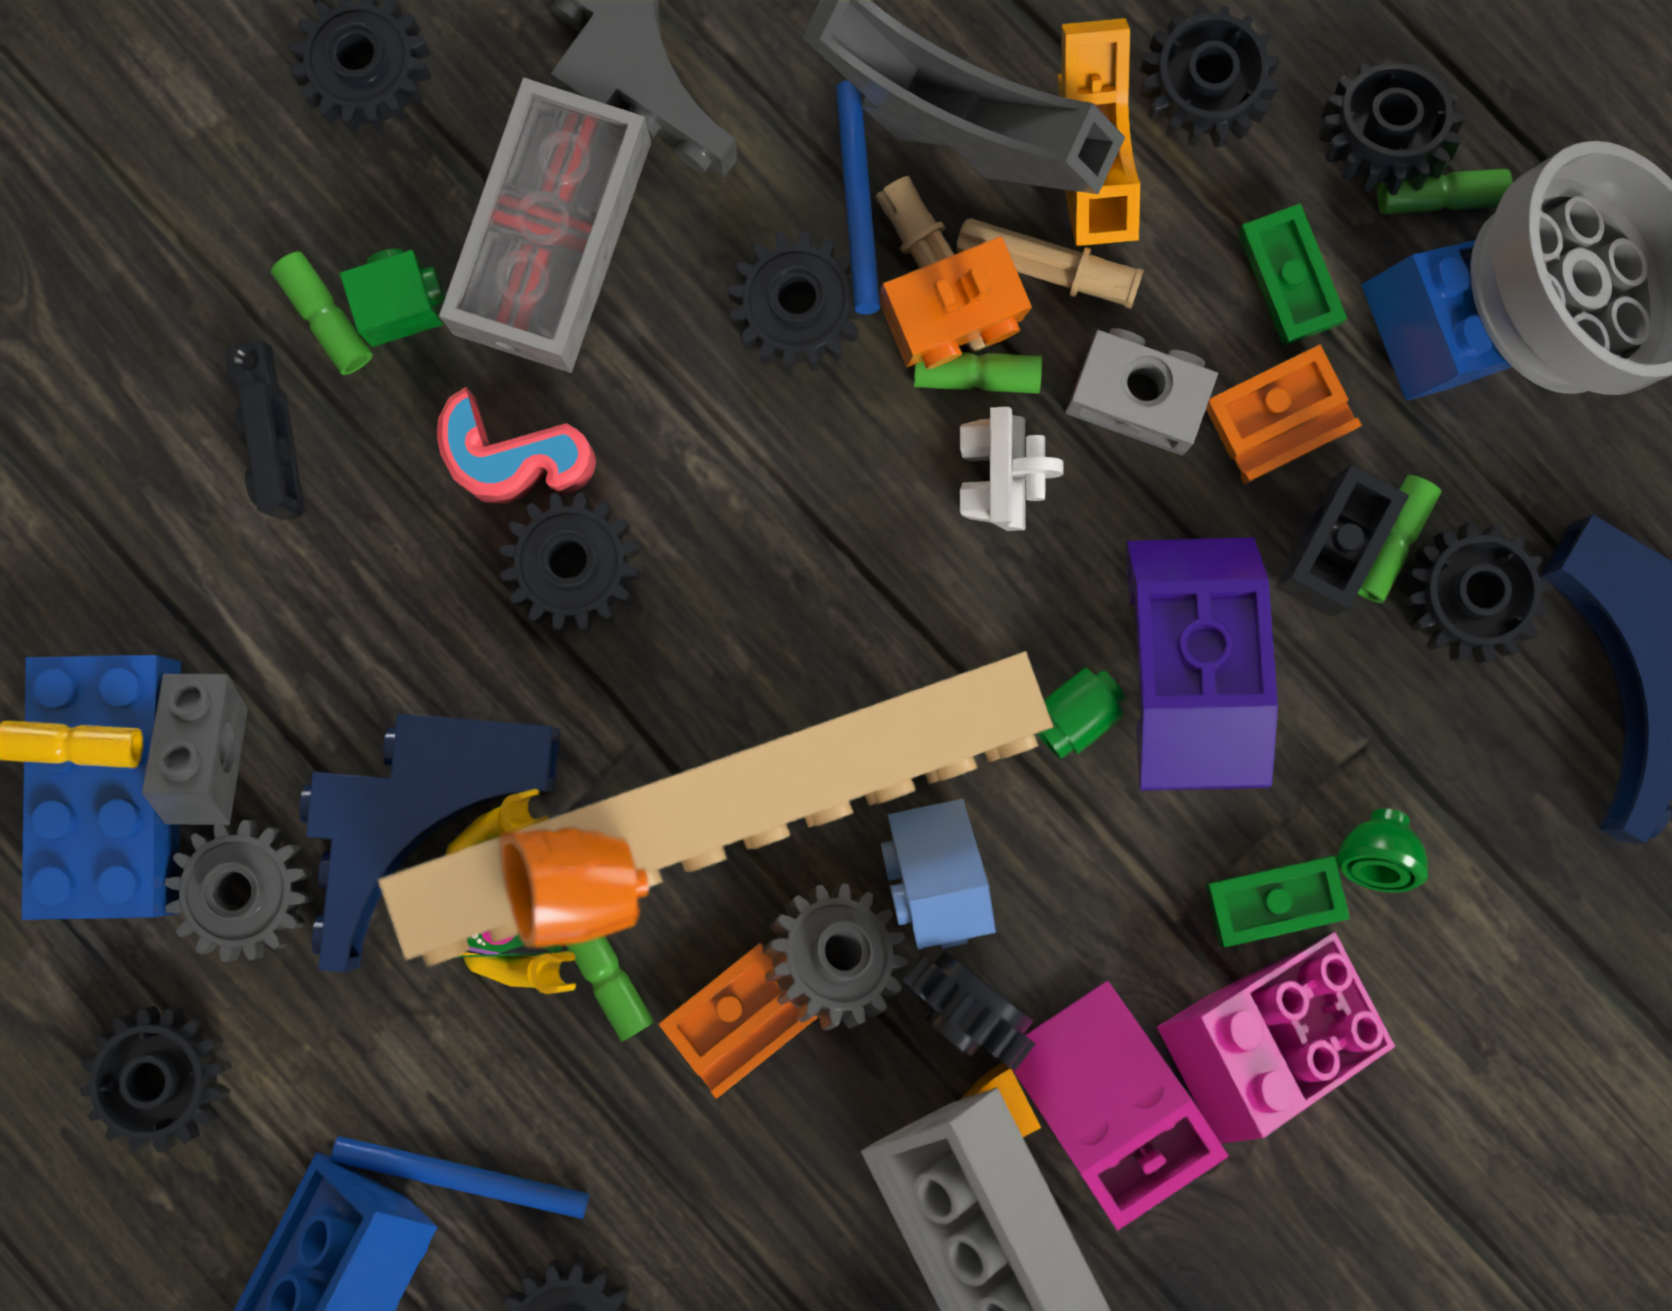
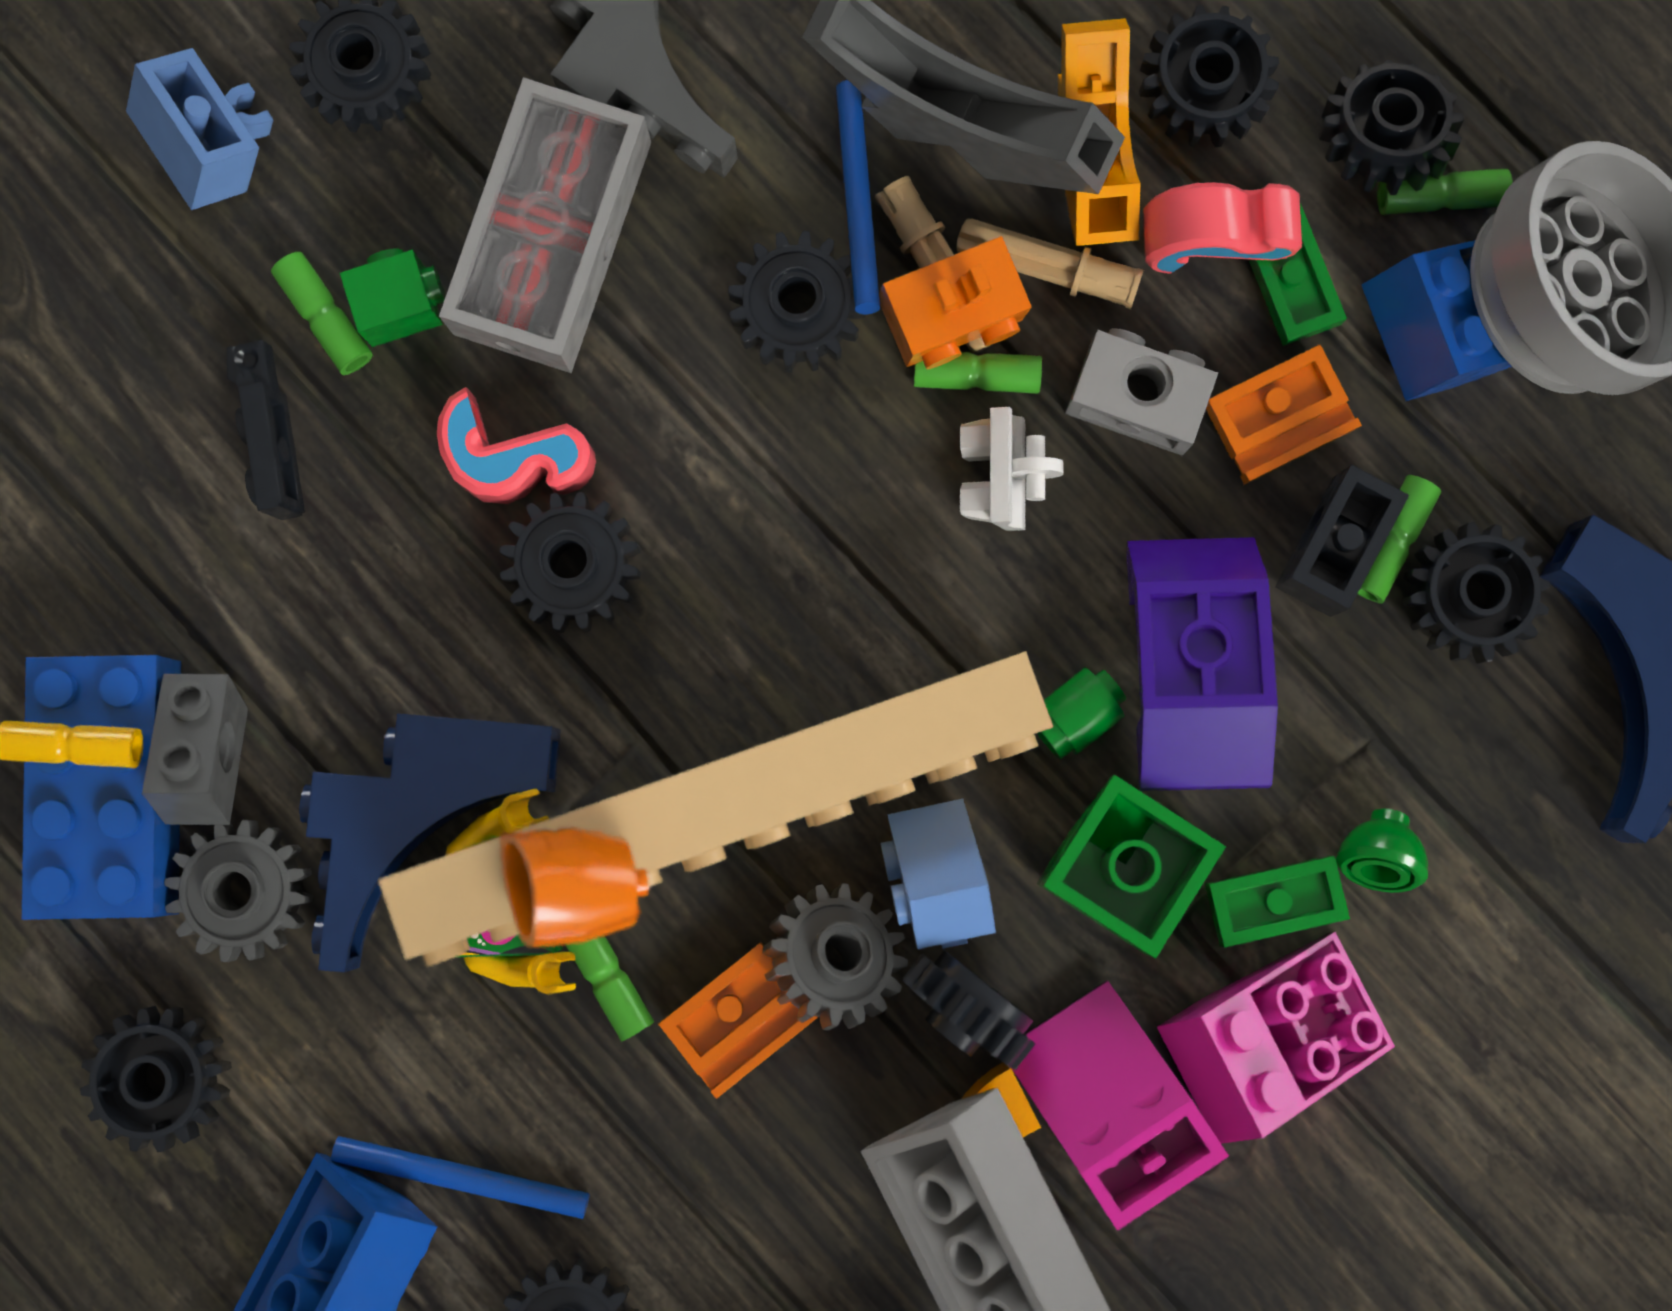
(196, 127): none -> medium blue brick
(1131, 866): none -> green slope
(1221, 223): none -> coral animal

